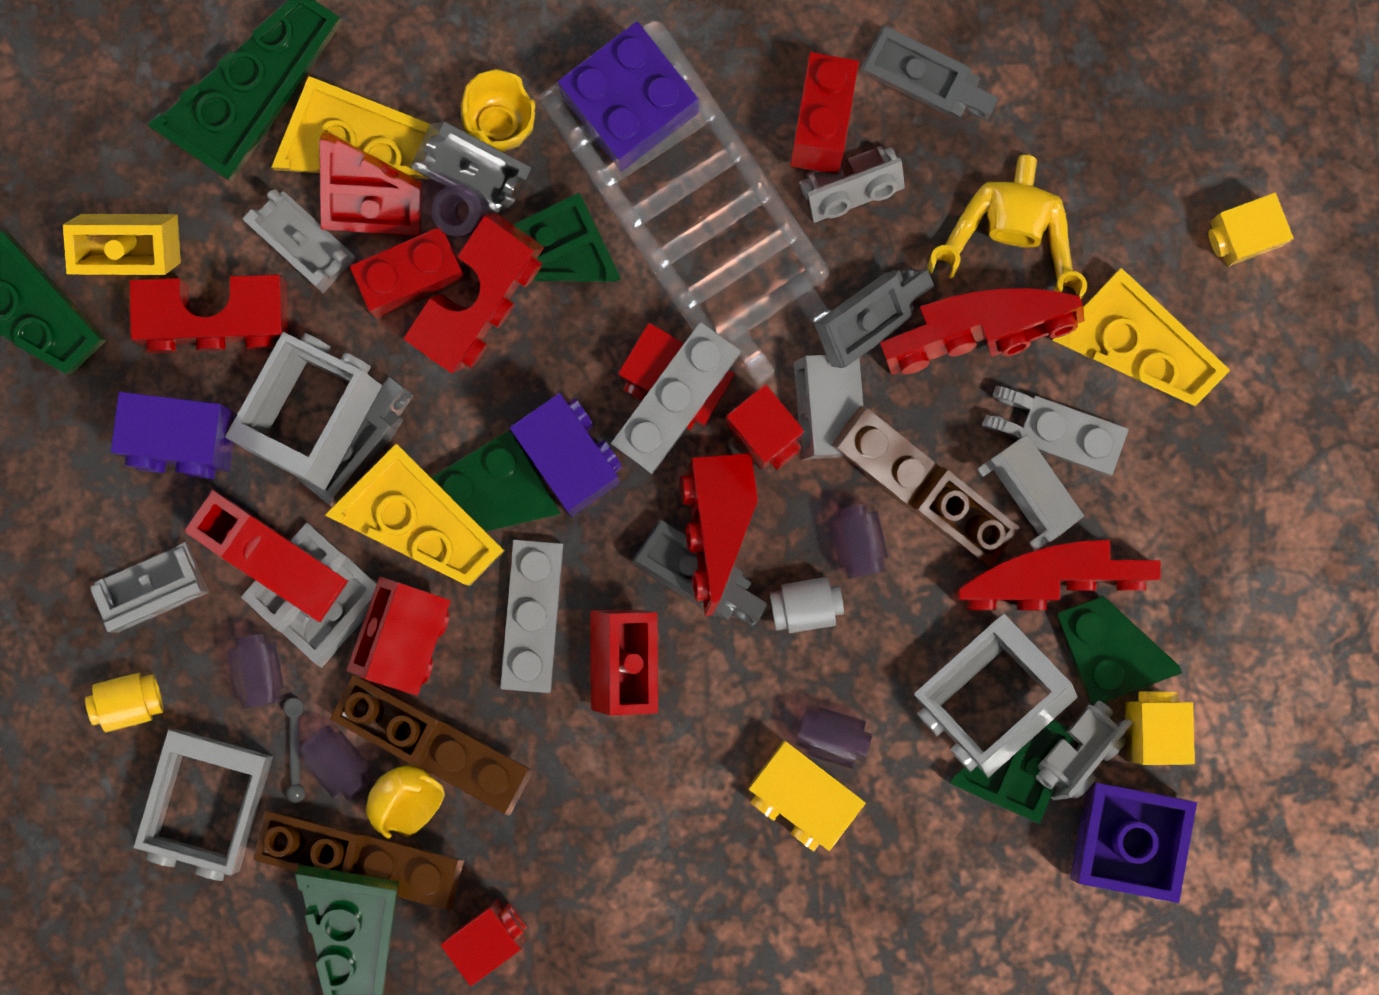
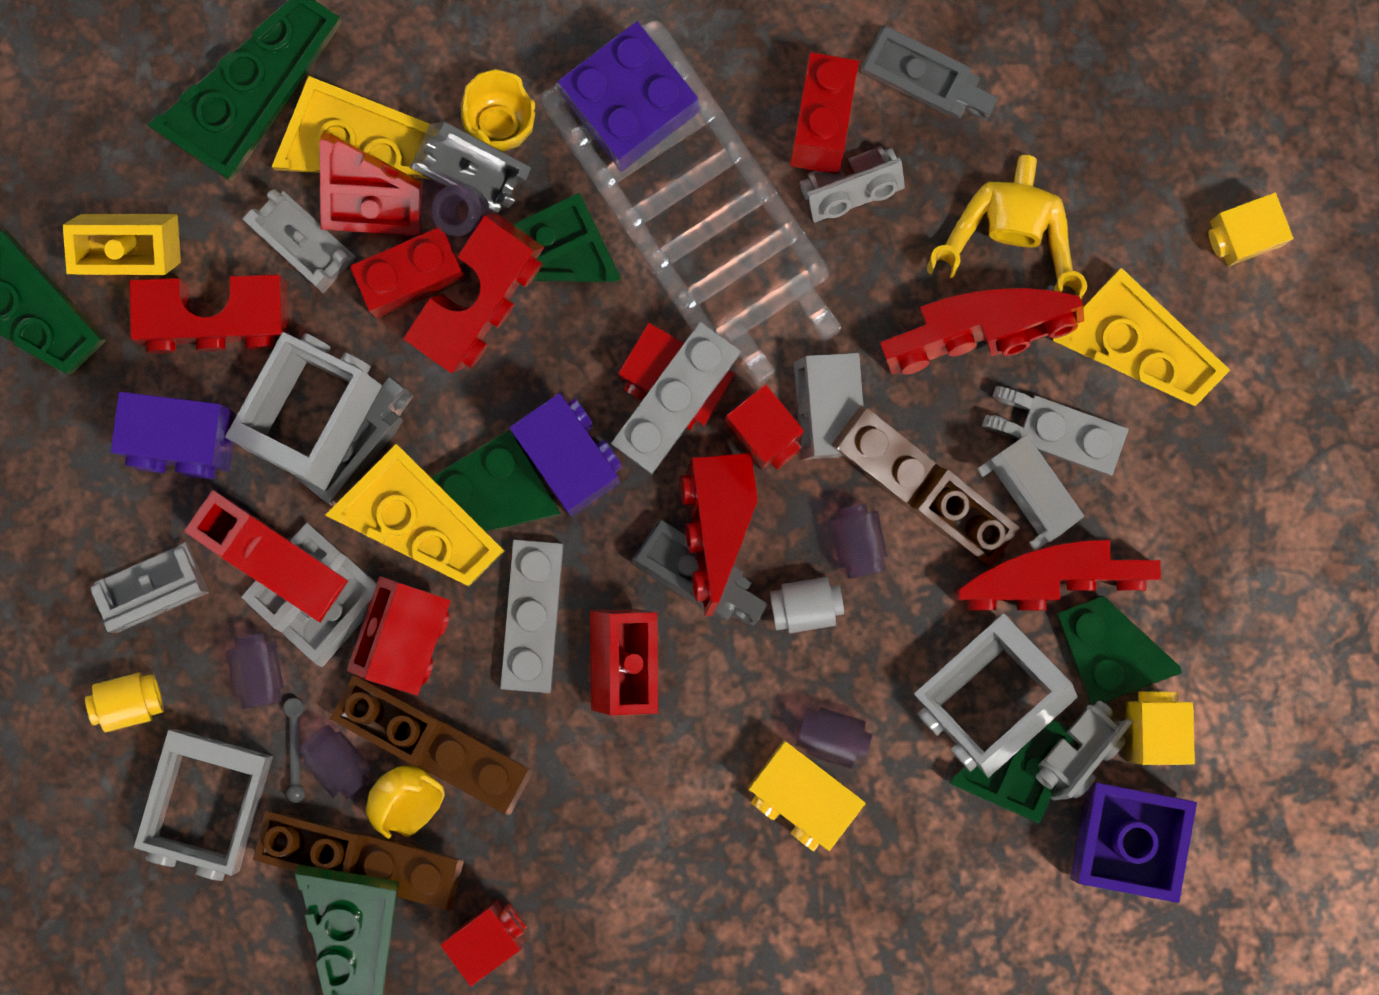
(871, 315): dark grey hinge -> none

